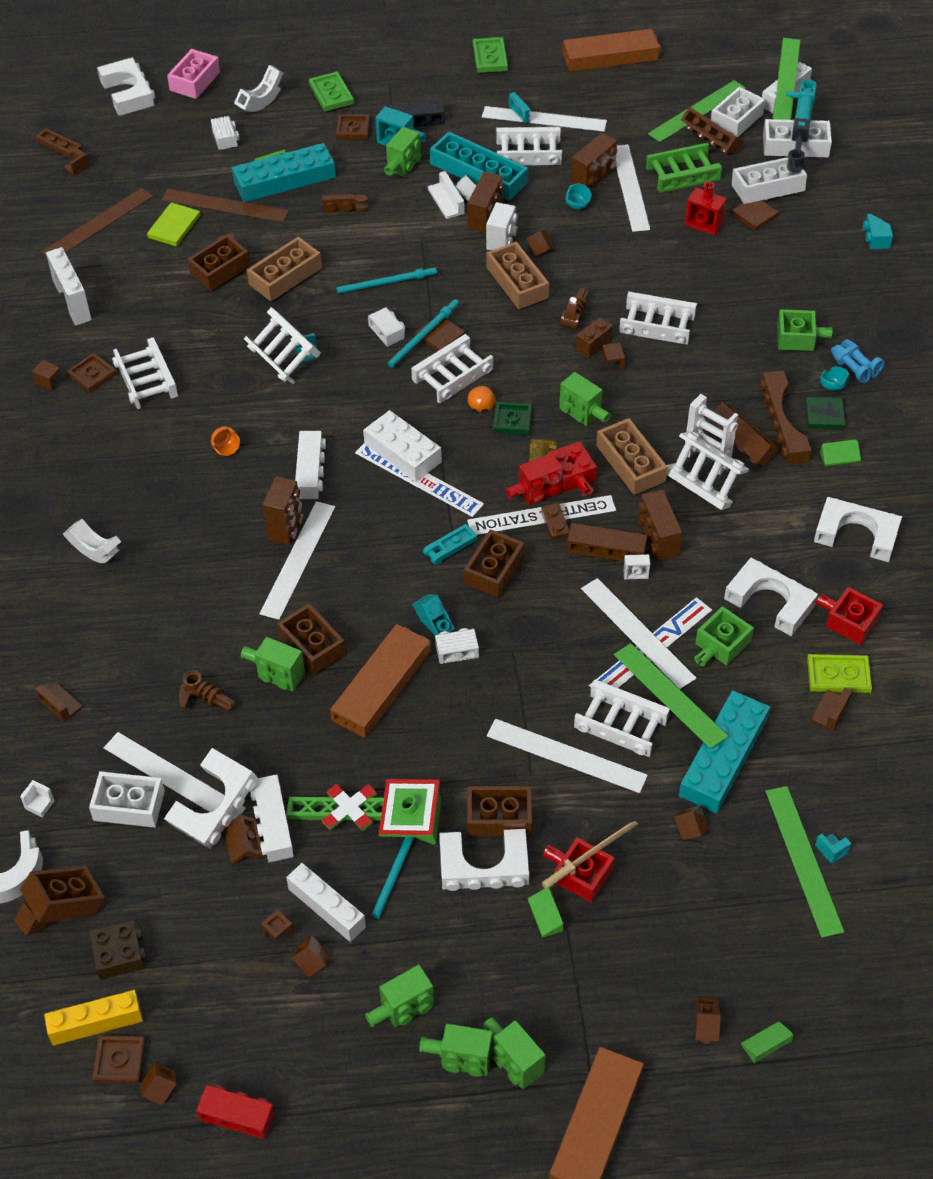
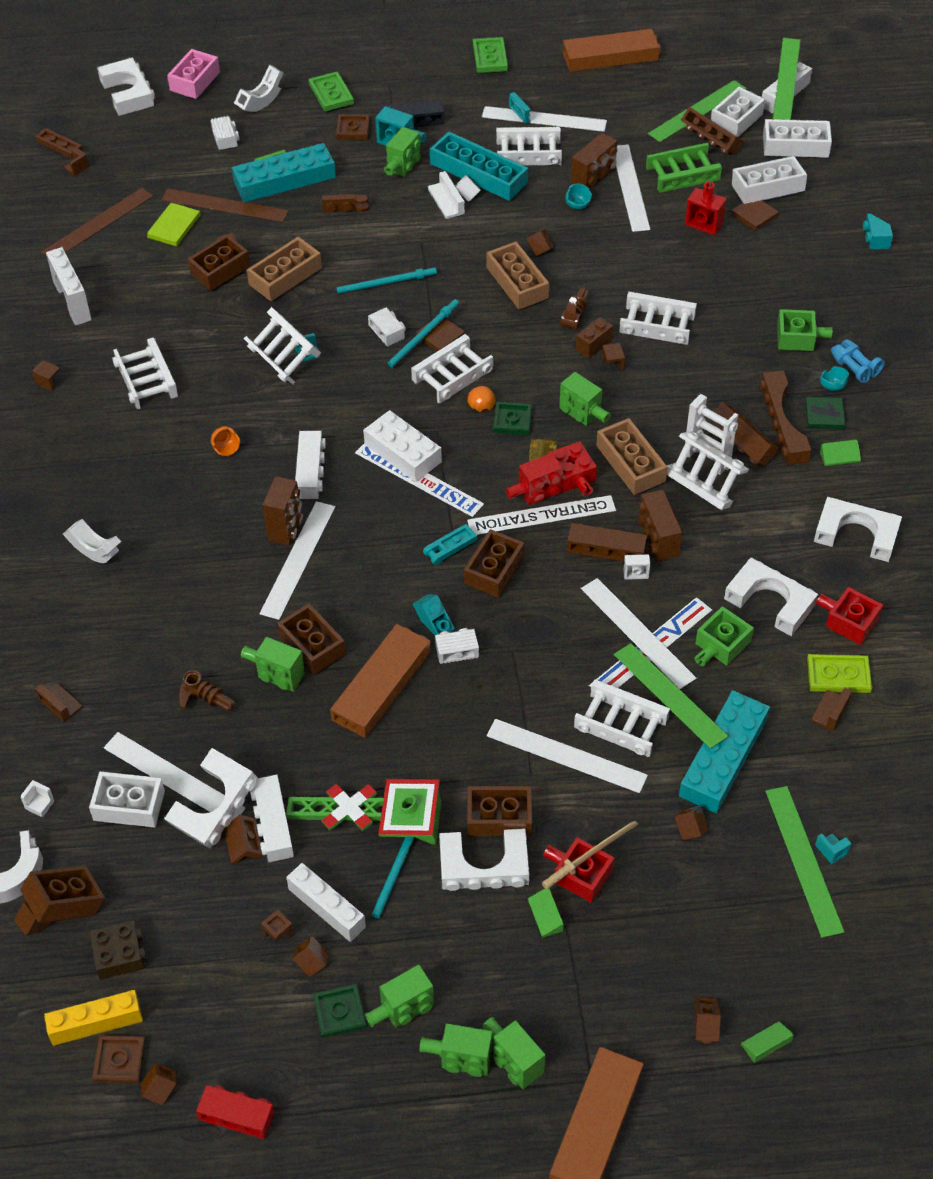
(91, 372): reddish brown tile -> none
(339, 1010): none -> dark green tile
(483, 200): reddish brown brick -> none
(501, 226): white brick -> none
(555, 521): reddish brown plate -> none
(801, 123): piece -> none

